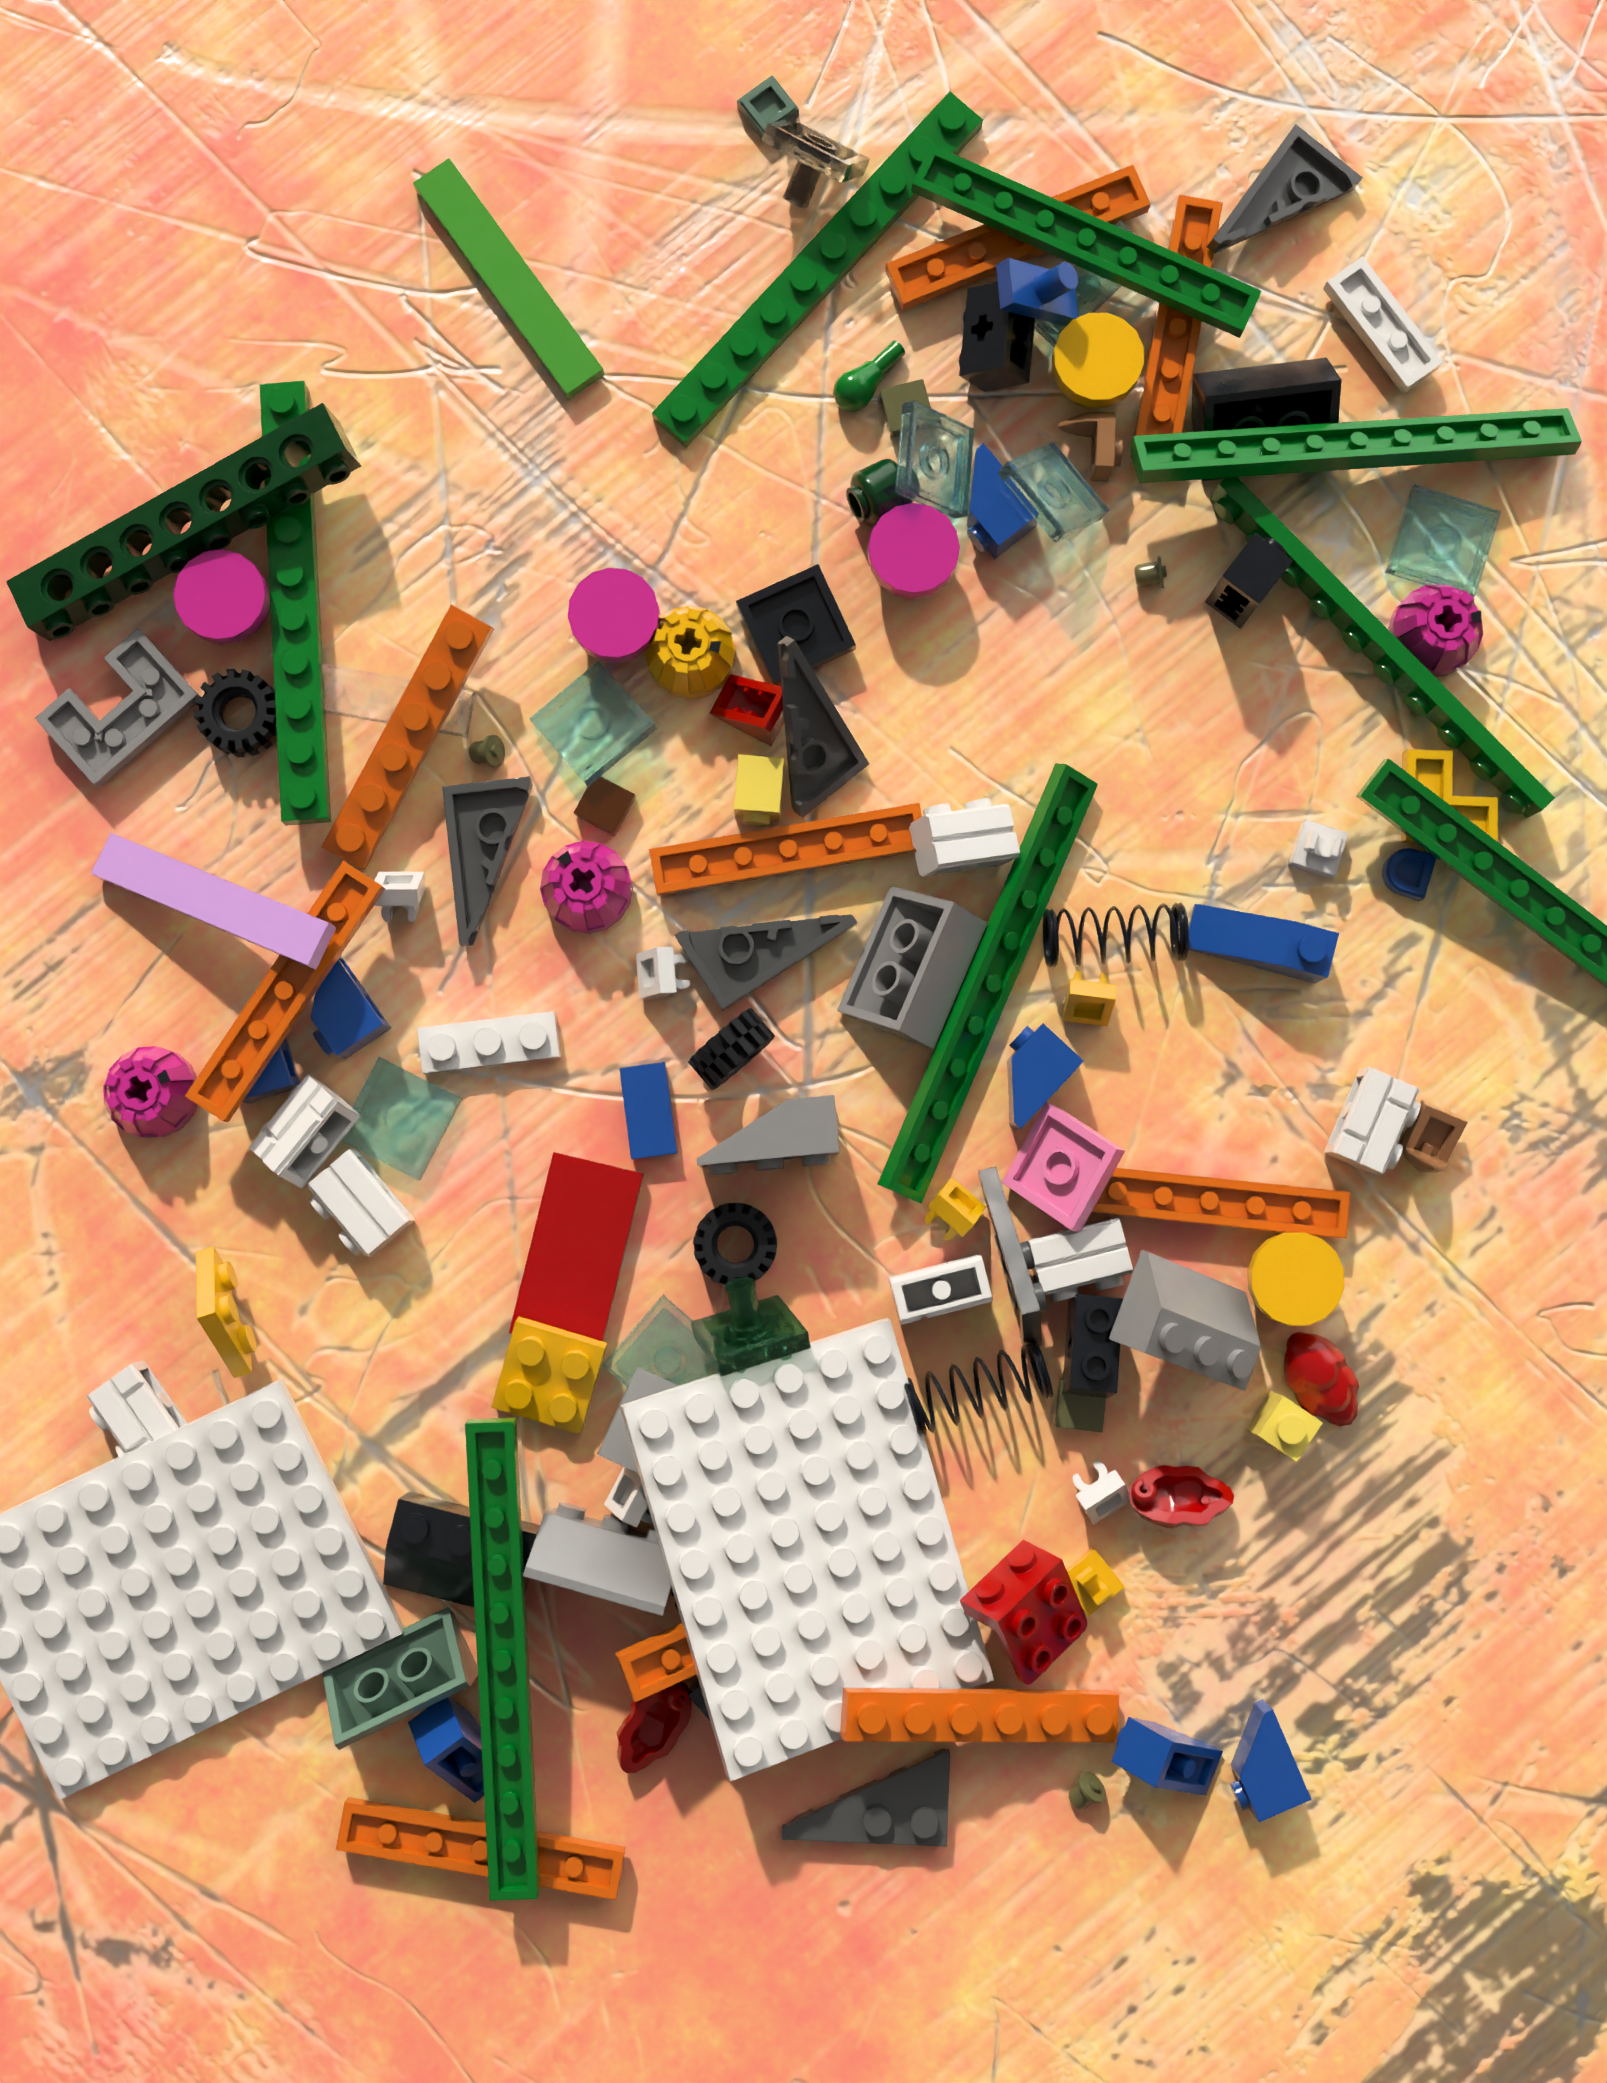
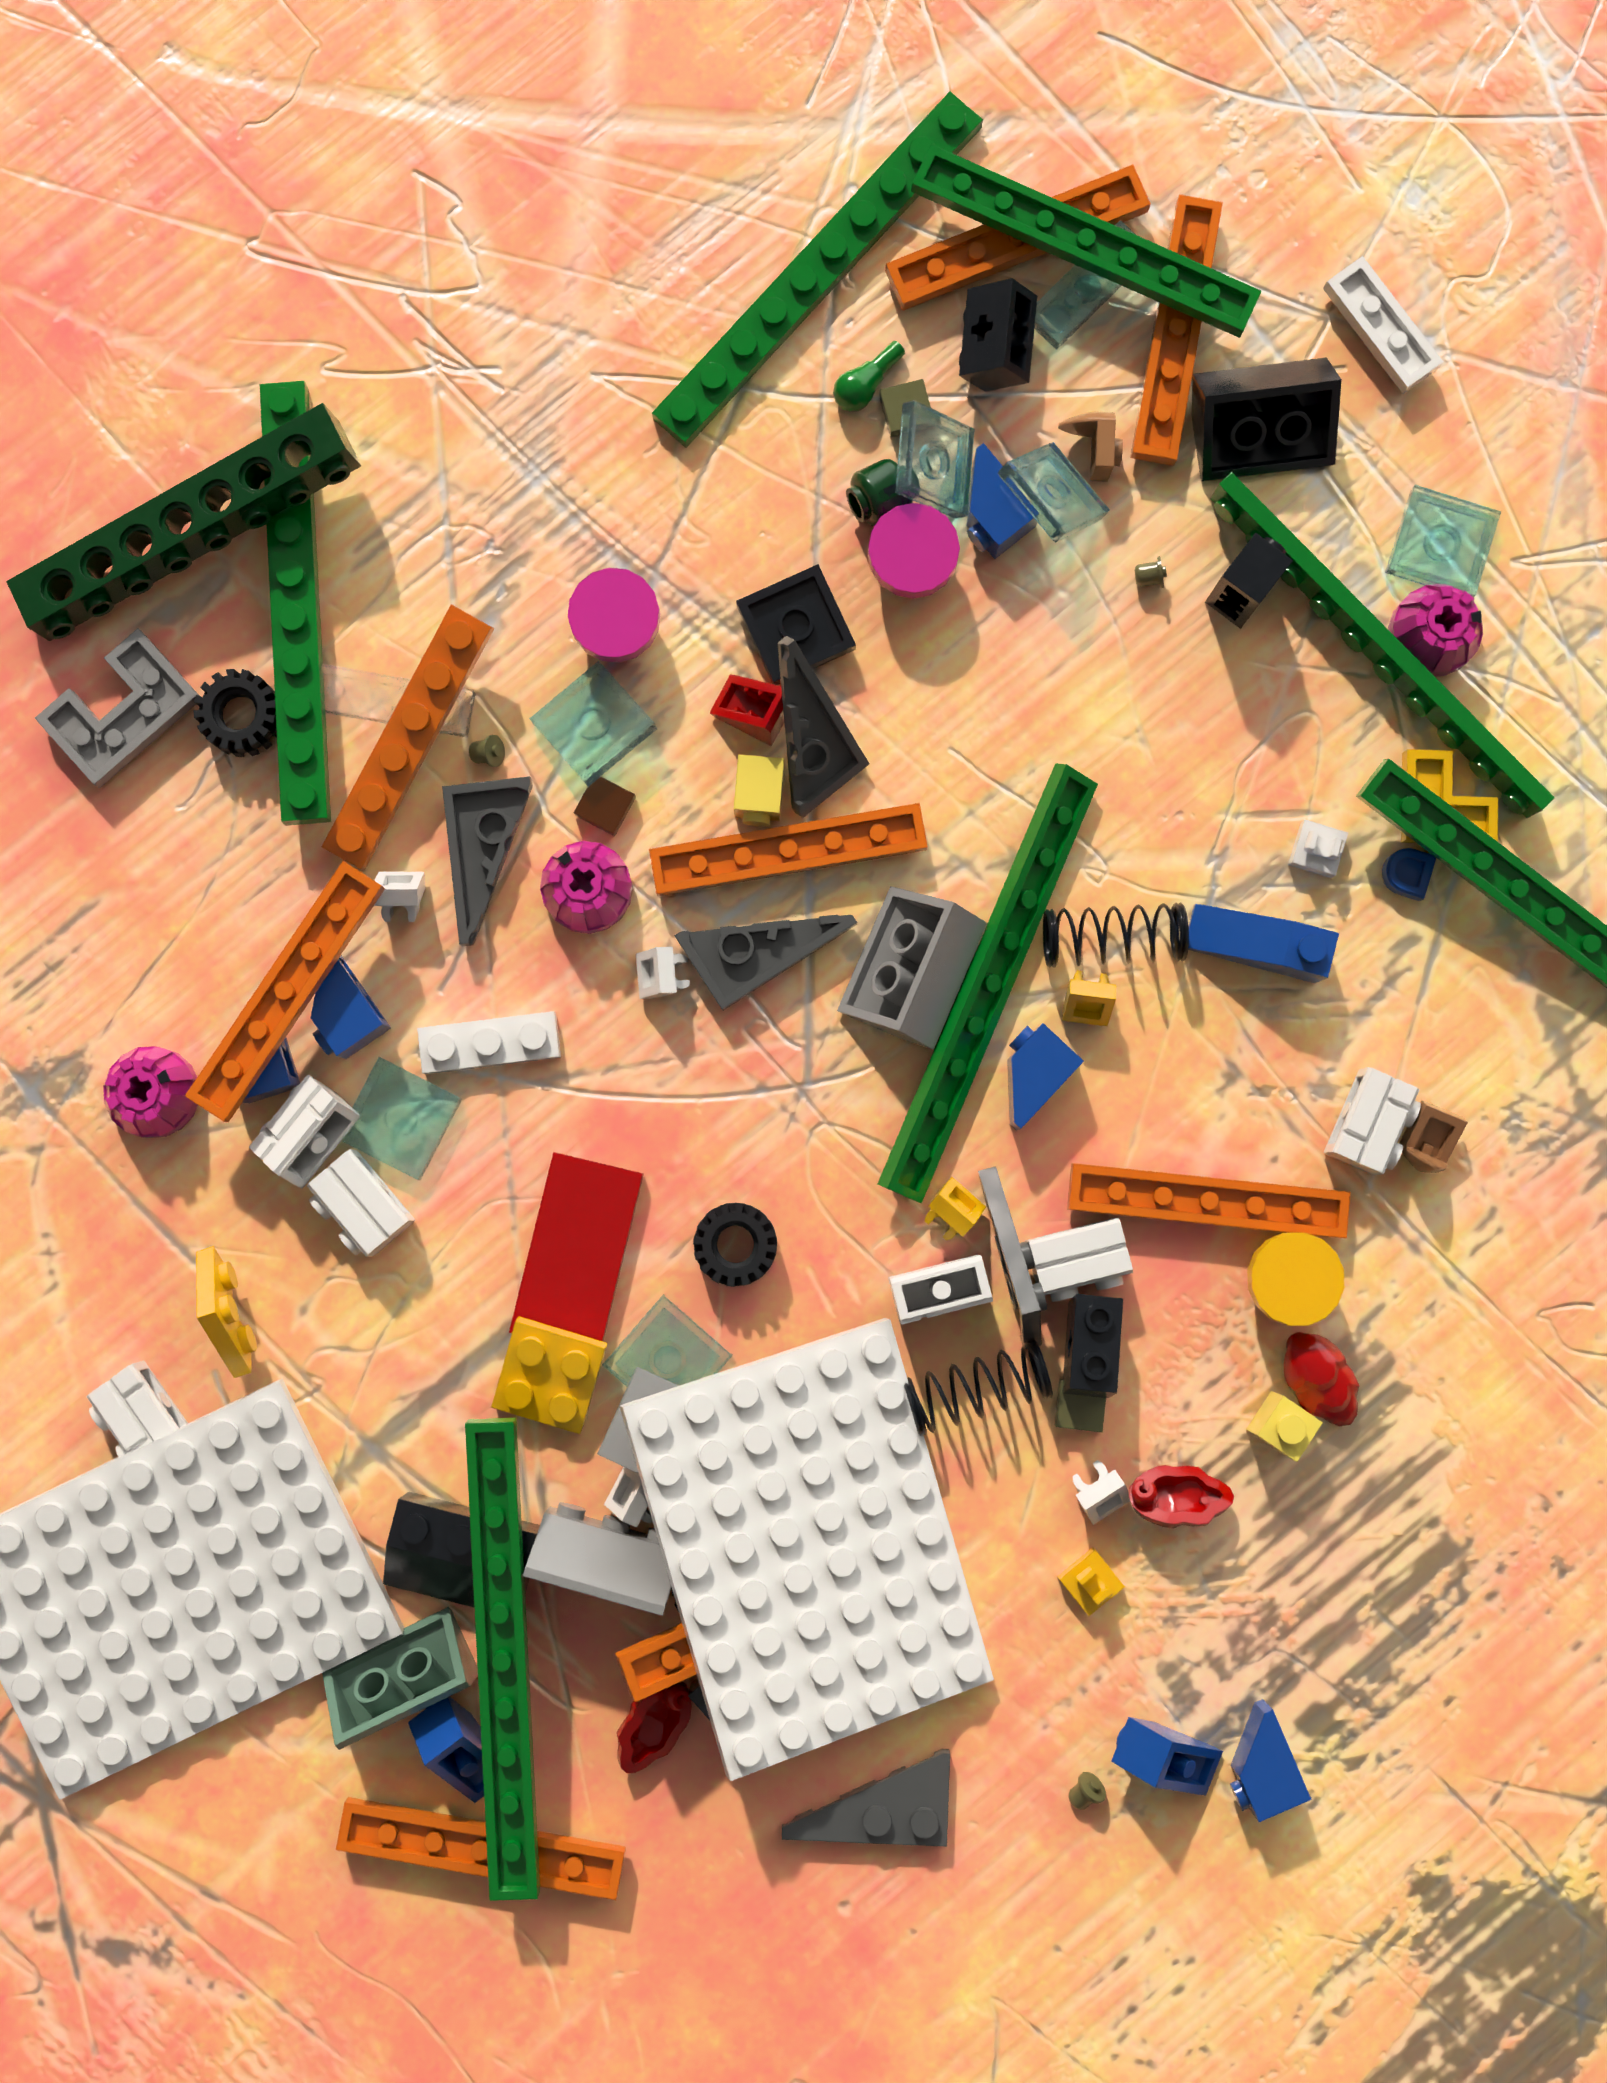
(214, 901): lavender tile -> none
(221, 597): dark pink piece -> none
(508, 278): bright green tile -> none
(648, 1110): blue tile -> none
(691, 653): yellow piece -> none
(731, 1048): black tyre -> none
(749, 1331): clear green plate -> none
(766, 104): sand green tile -> none
(789, 1131): light grey slope -> none
(815, 155): clear smoke tile -> none
(964, 838): white brick -> none
(978, 1715): orange plate -> none
(1030, 1607): red bracket -> none
(1038, 290): blue tile -> none
(1063, 1167): bright pink plate -> none
(1097, 360): yellow piece -> none
(1188, 1321): light grey slope -> none
(1291, 183): dark grey wing -> none
(1353, 445): green plate -> none

